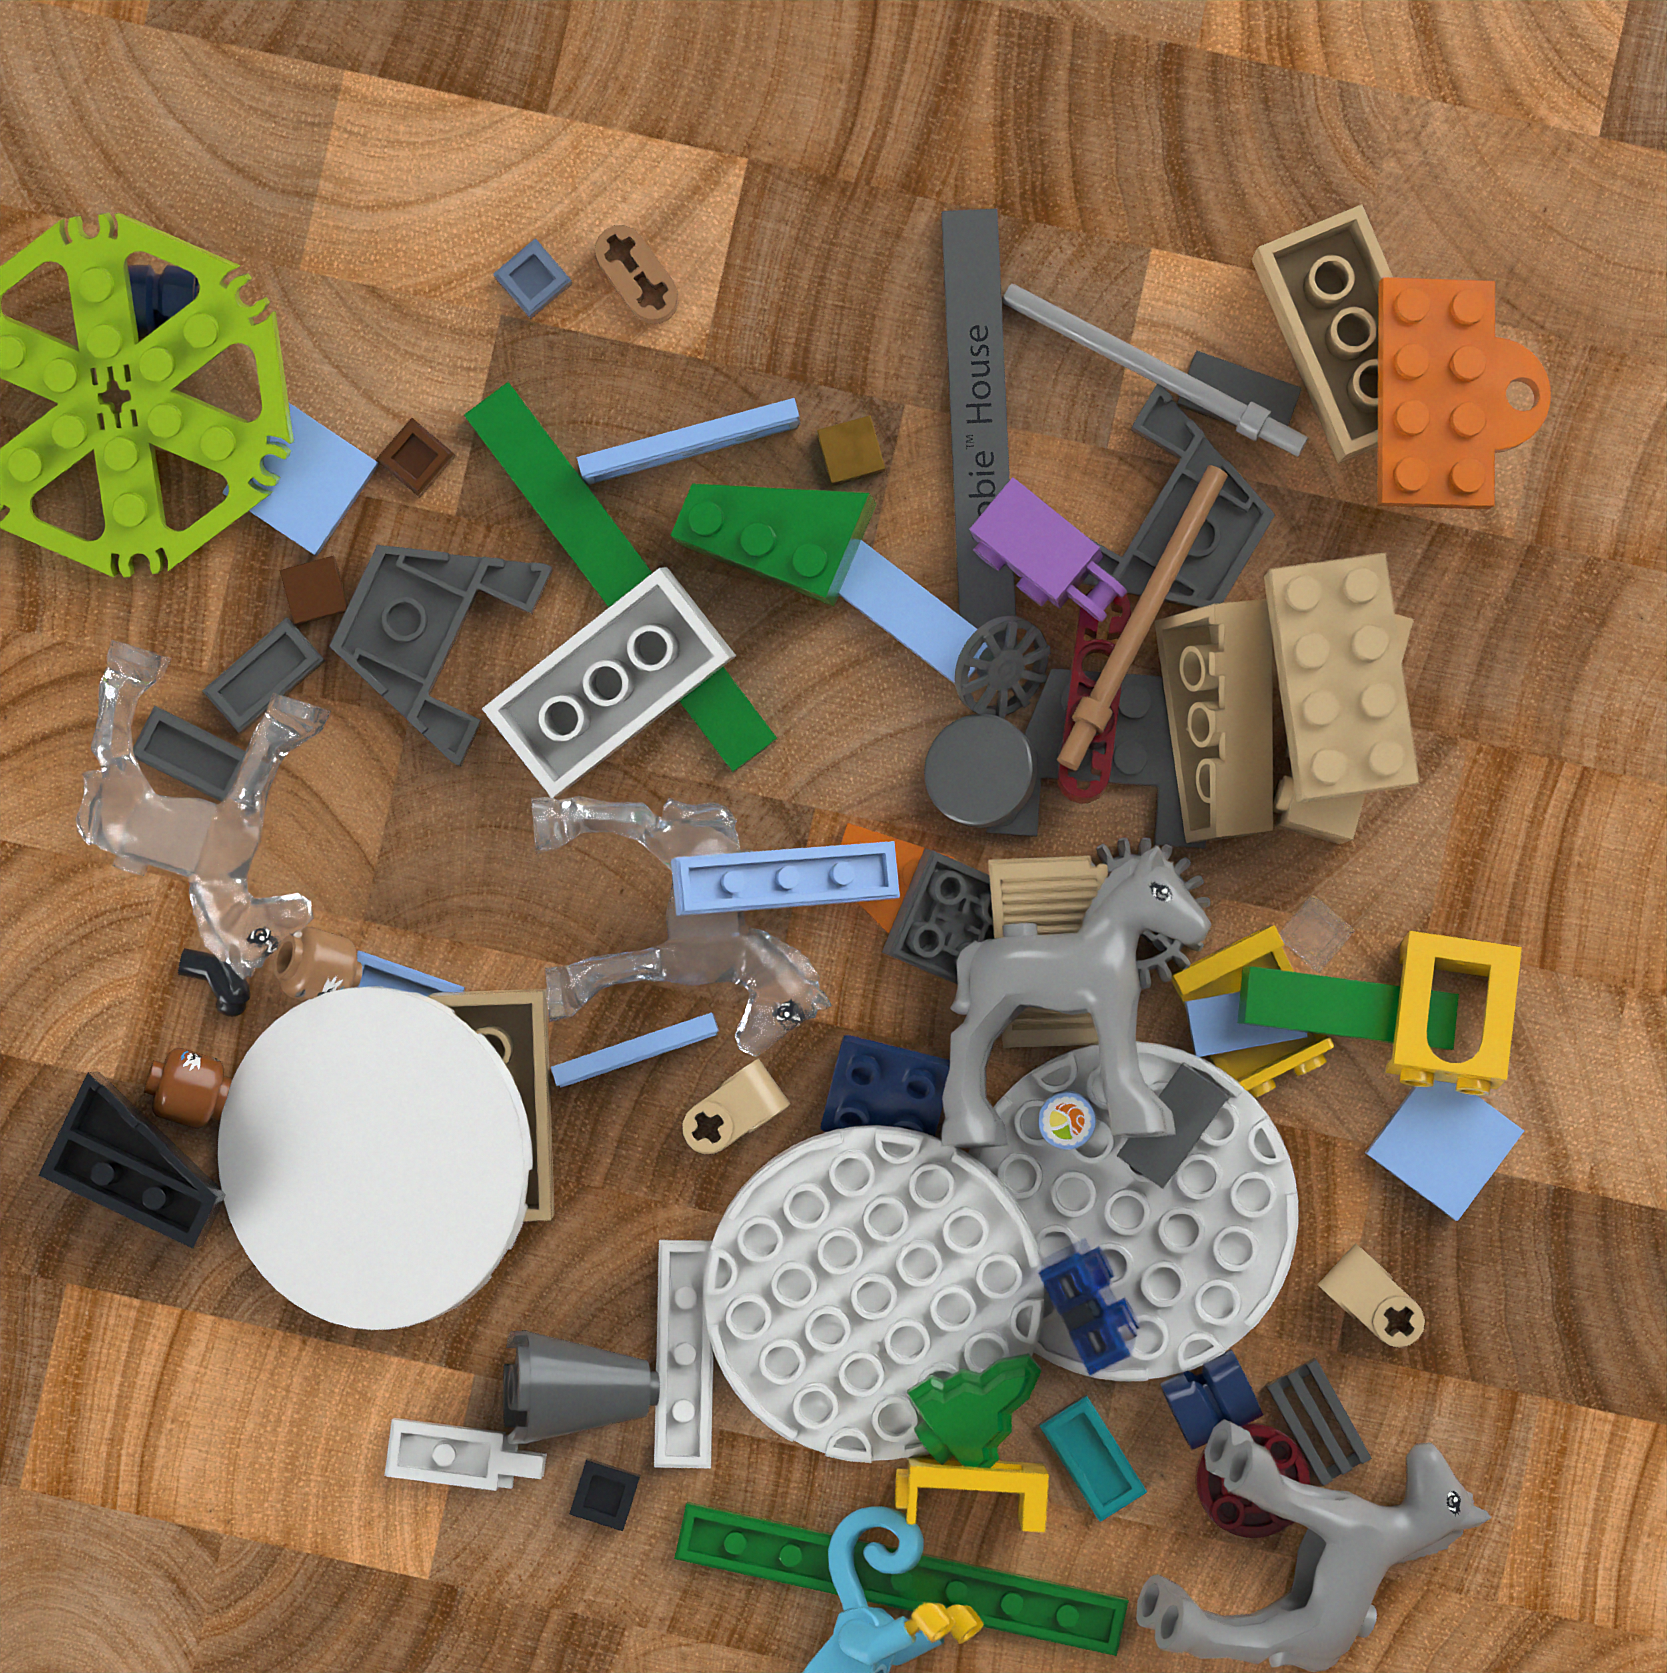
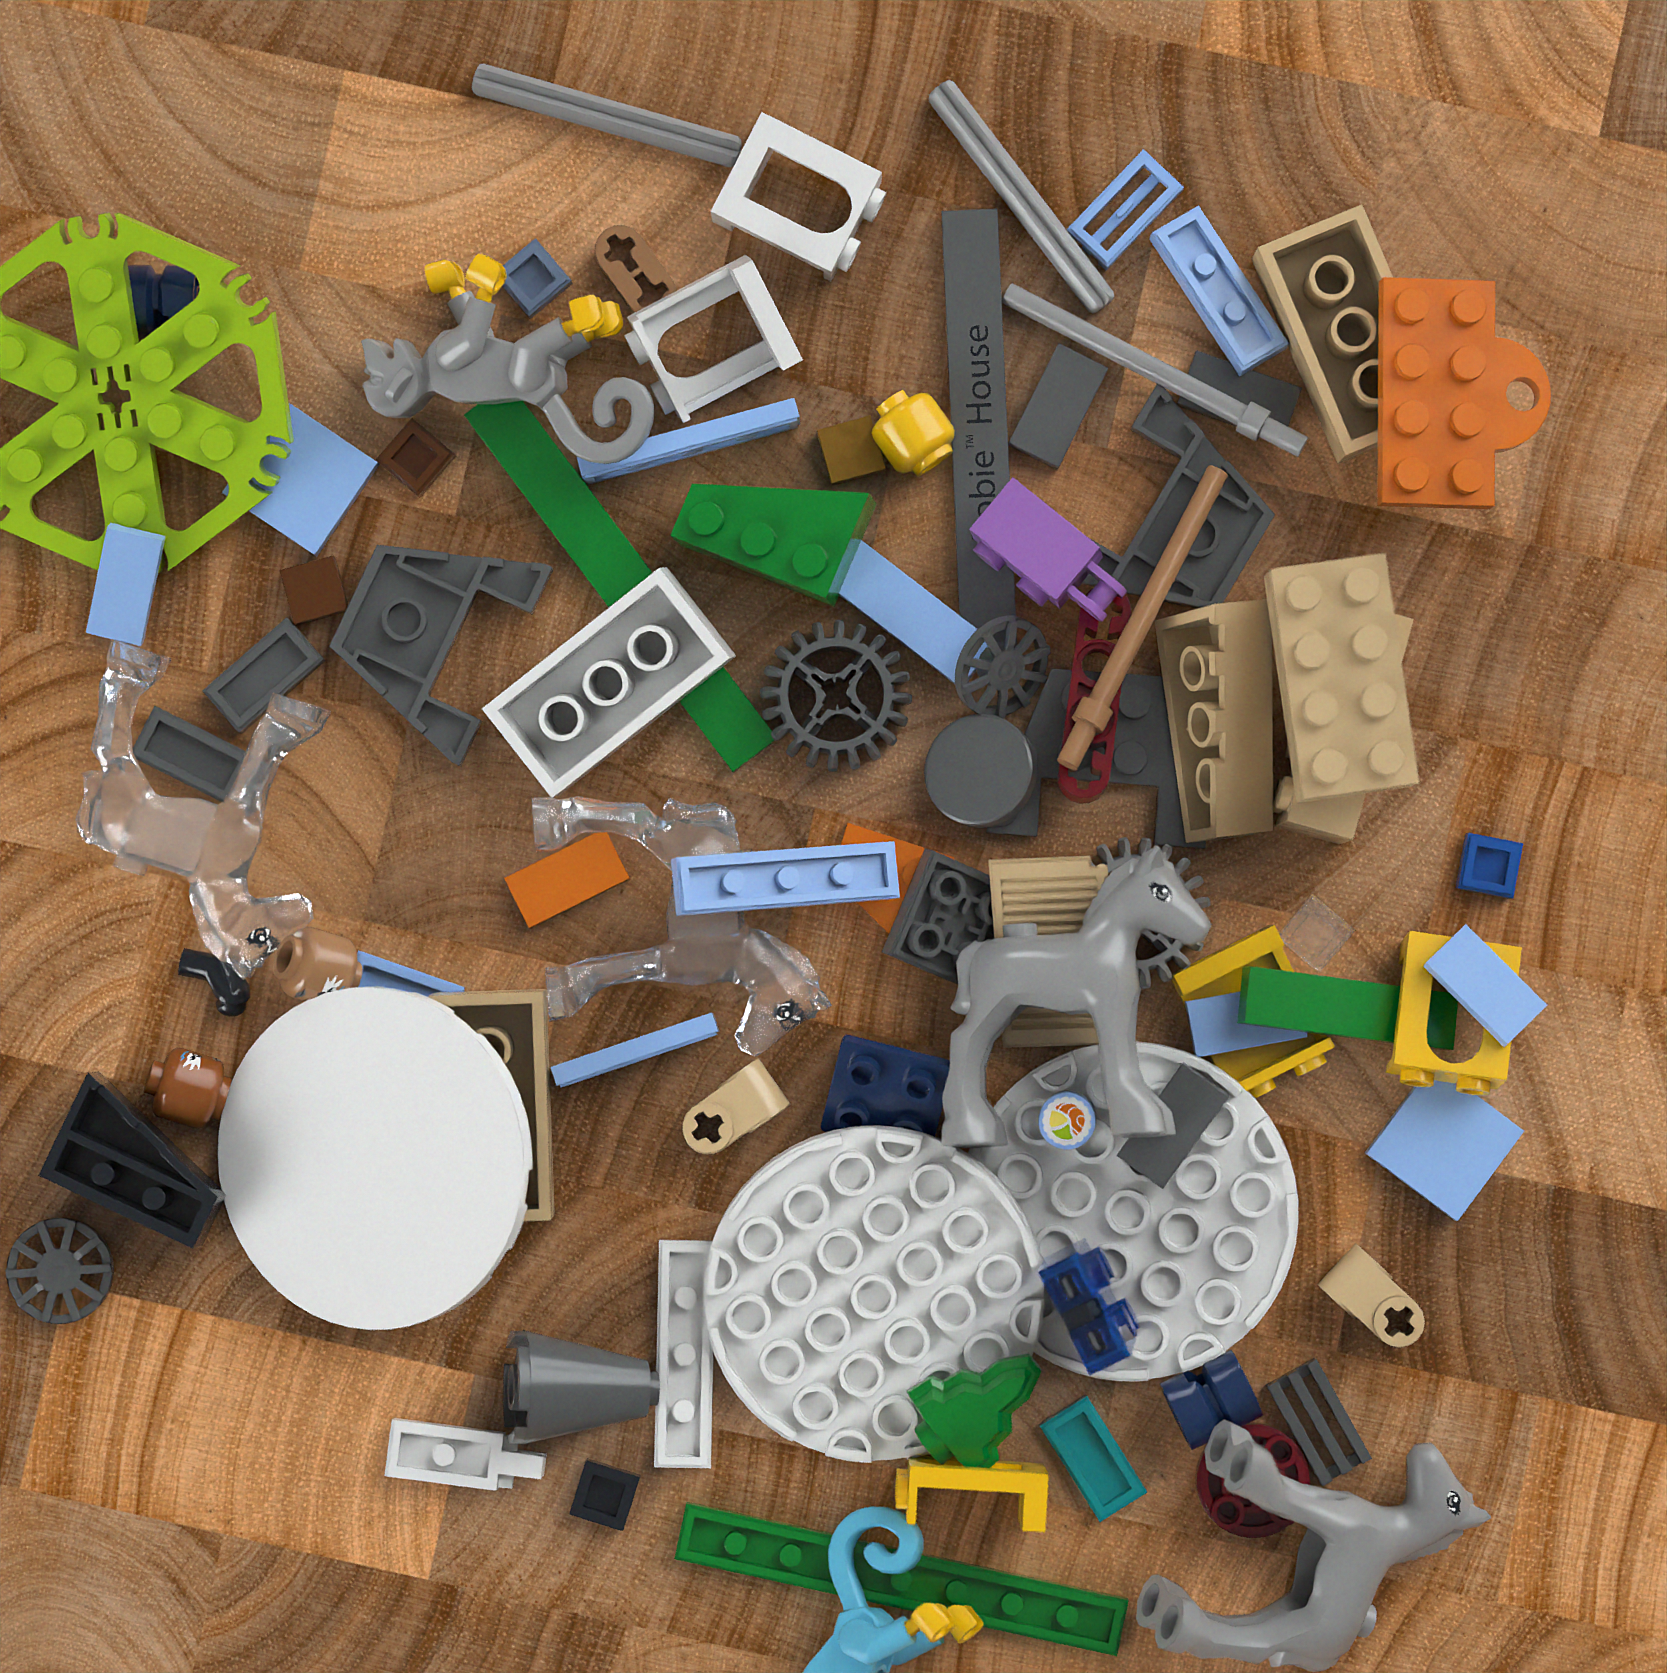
(59, 1270): none -> dark grey wheel
(125, 584): none -> light blue tile
(481, 369): none -> light grey animal
(566, 878): none -> orange tile
(606, 115): none -> light grey axle
(693, 392): none -> white panel
(820, 250): none -> white panel
(866, 658): none -> dark grey gear
(913, 432): none -> yellow head
(1021, 196): none -> light grey axle
(1058, 406): none -> dark grey tile
(1092, 244): none -> light blue tile
(1219, 291): none -> light blue tile
(1485, 985): none -> light blue tile
(1489, 865): none -> blue tile

